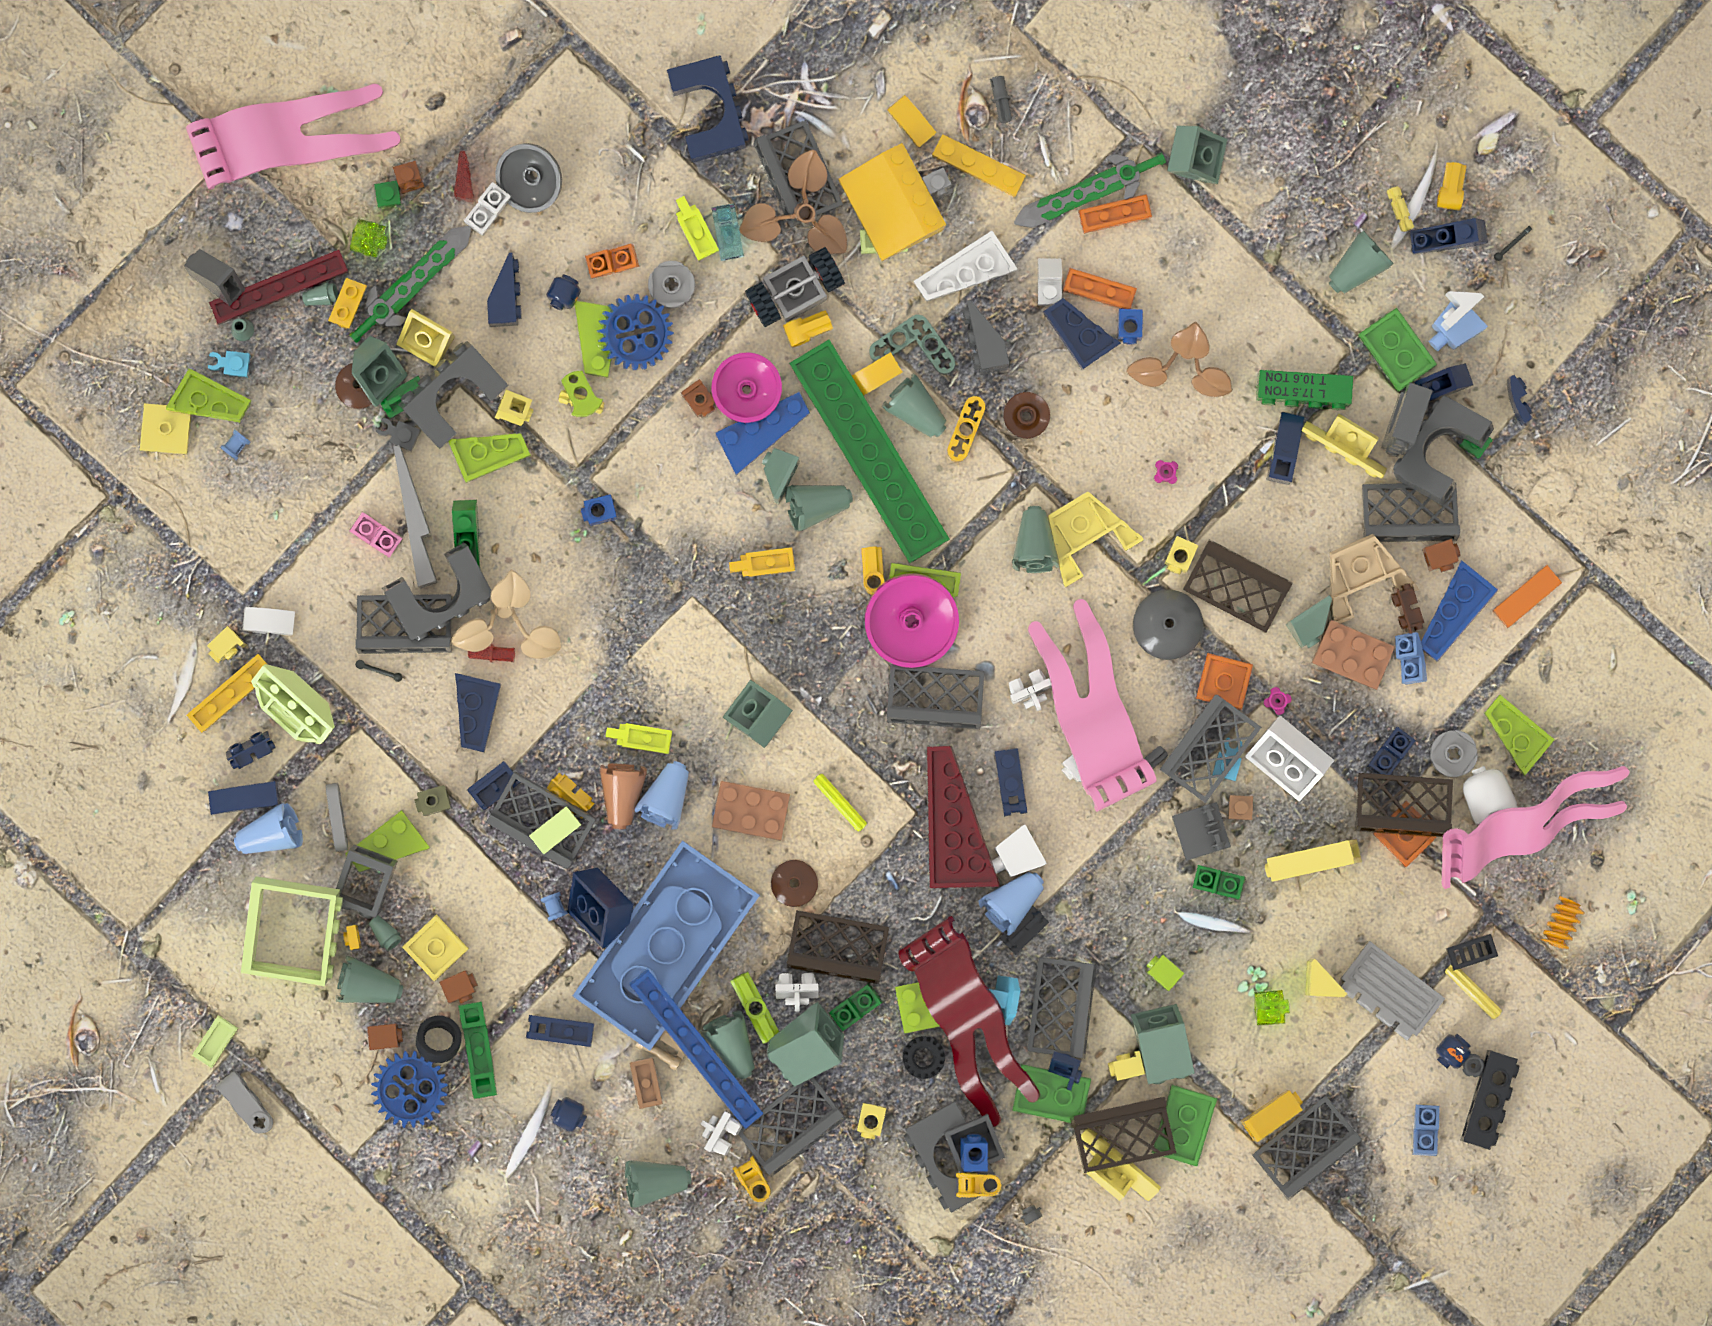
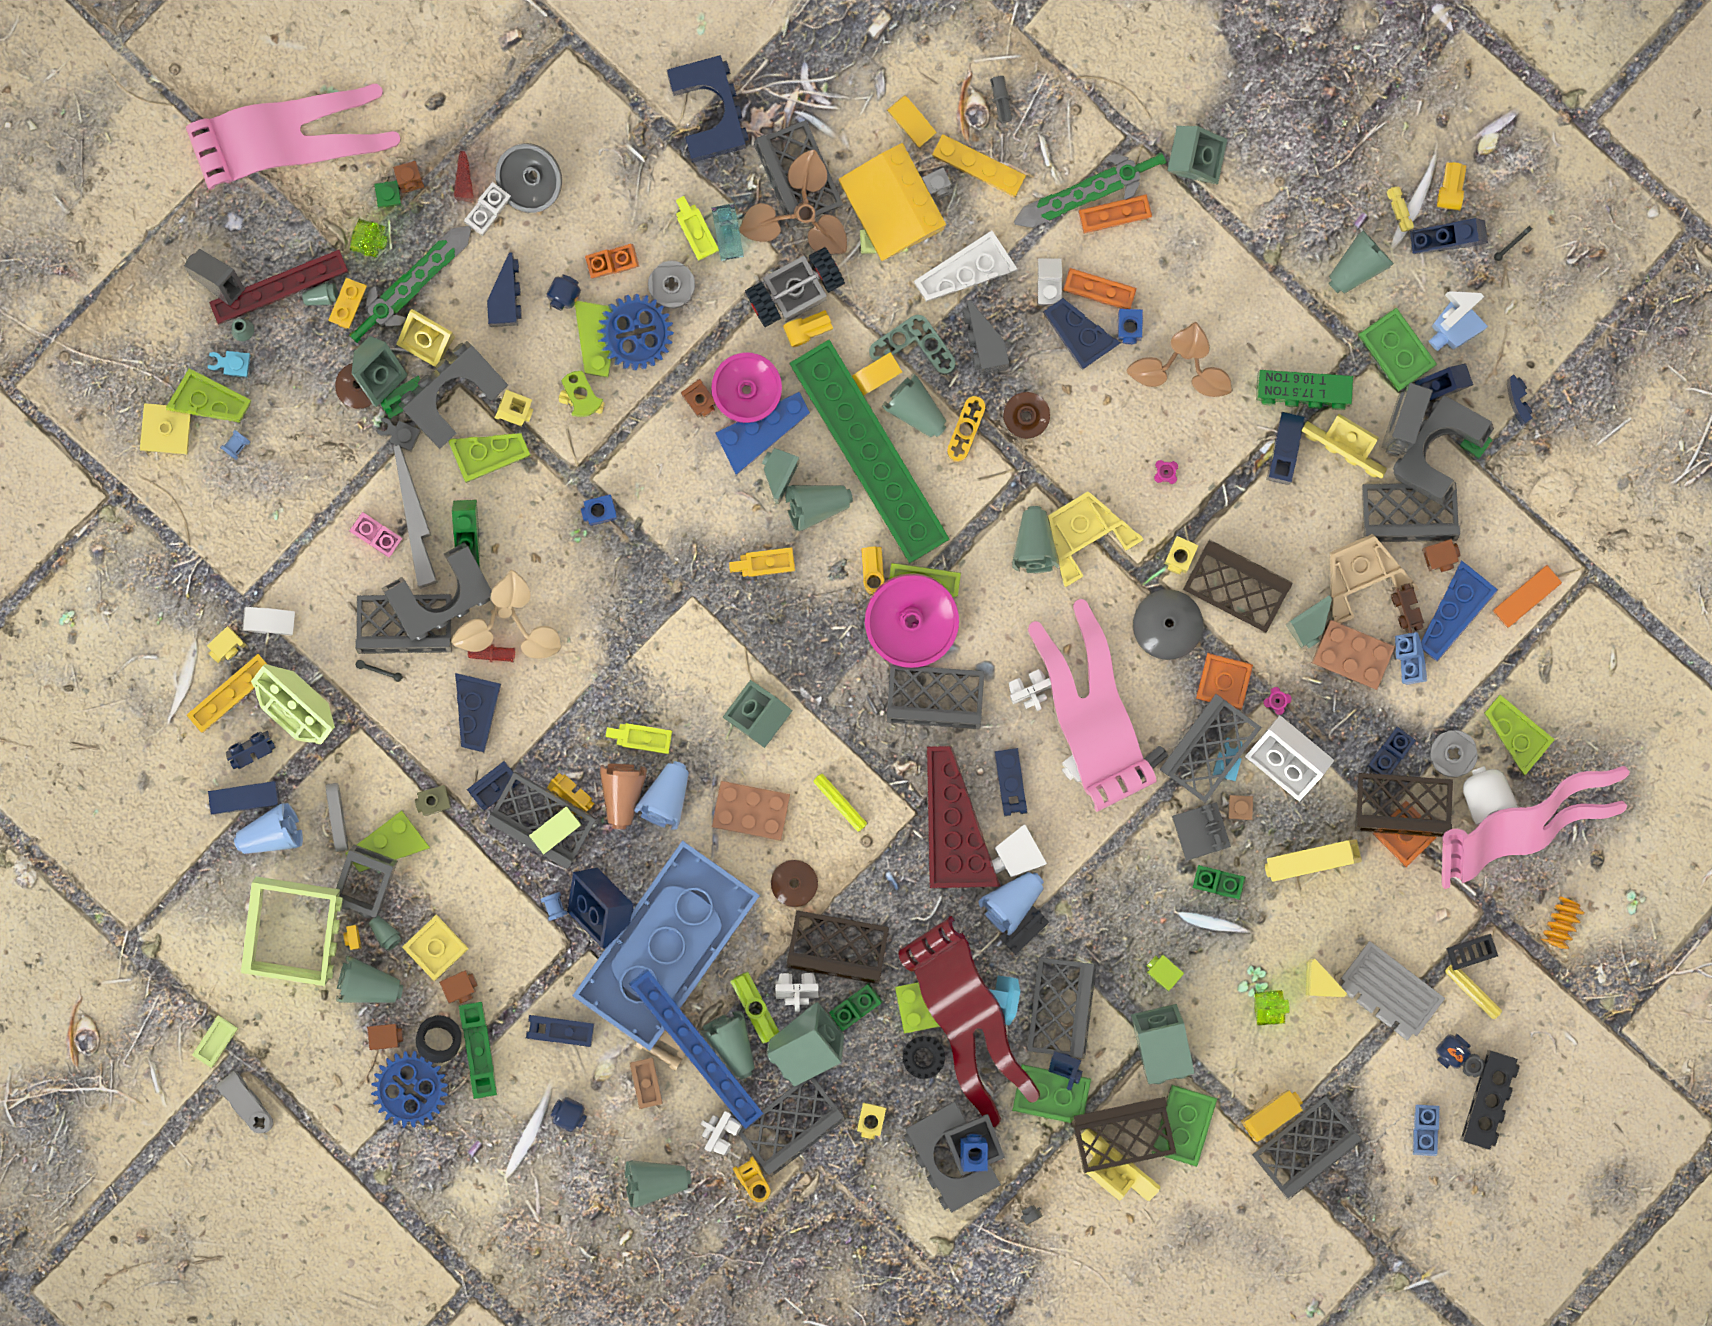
(975, 1184): yellow piece -> none
(1126, 1066): light yellow brick -> none

